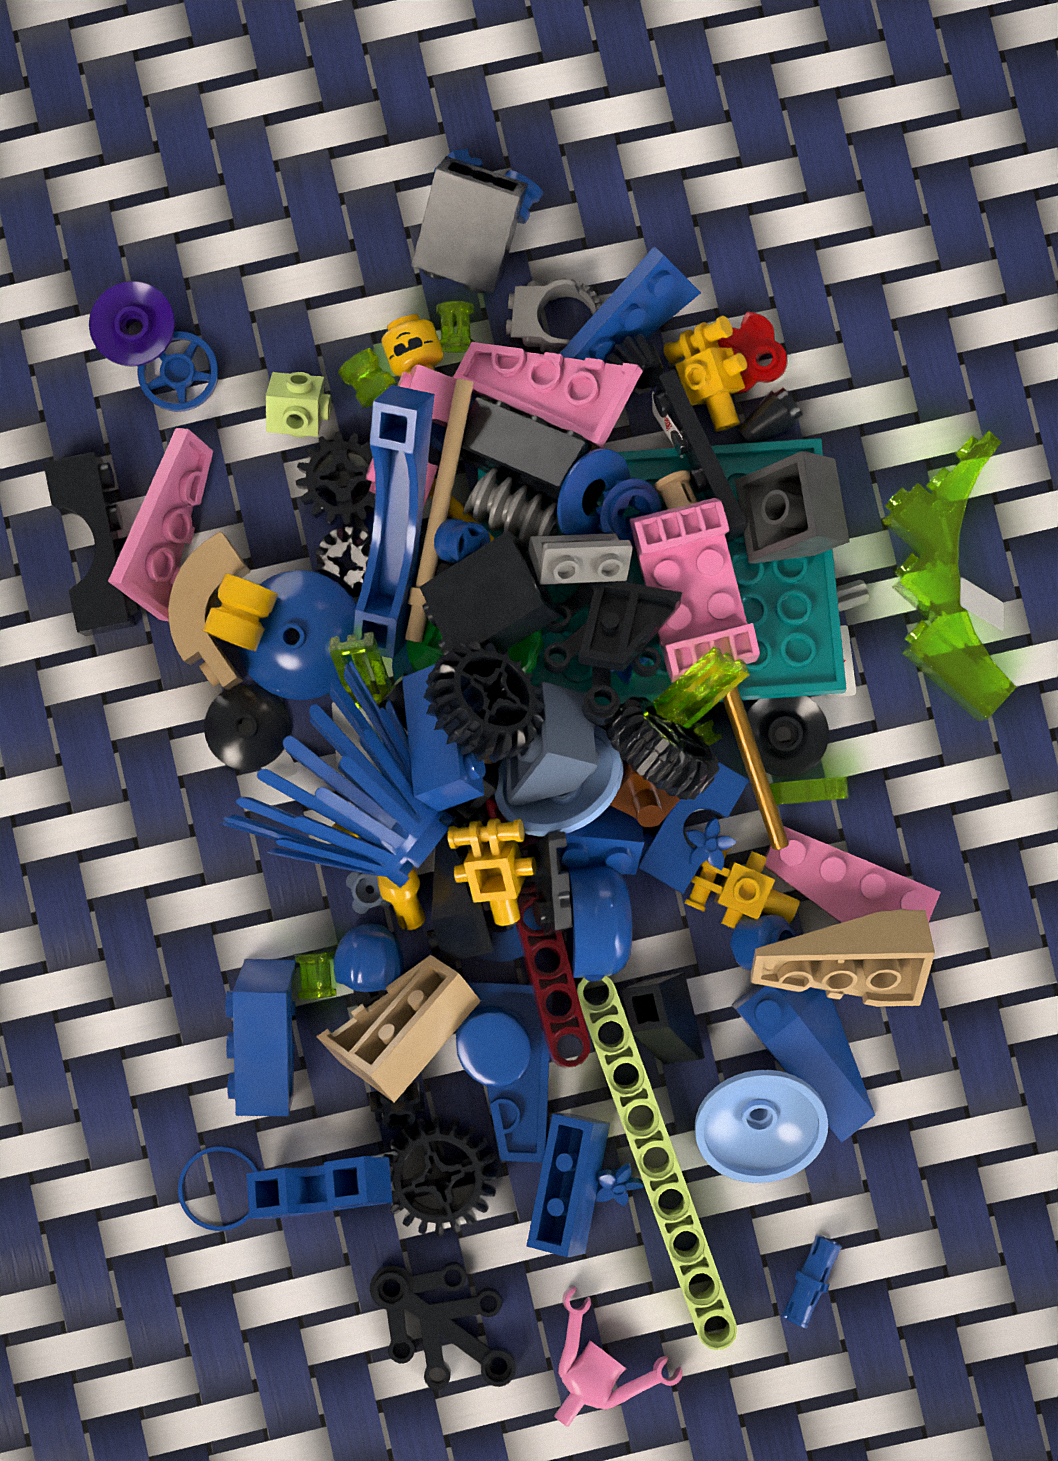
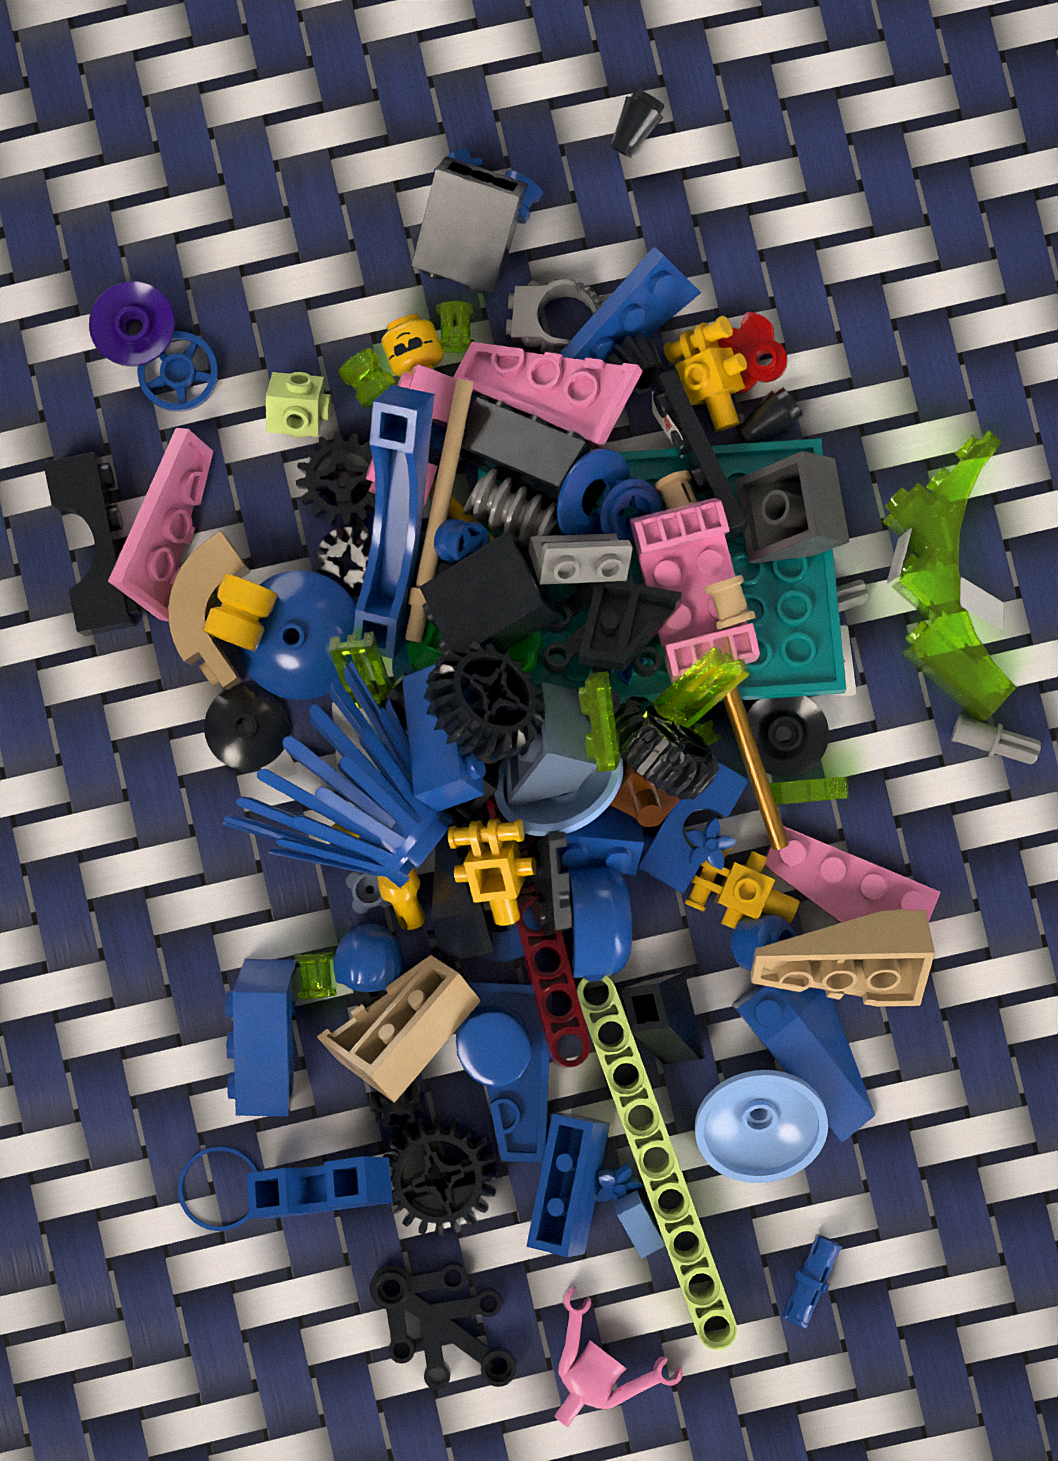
(602, 741): none -> clear neon green plate
(637, 120): none -> black cone
(638, 1224): none -> medium blue piece
(729, 602): none -> tan bush
(899, 555): none -> white sticker
(995, 740): none -> light grey axle

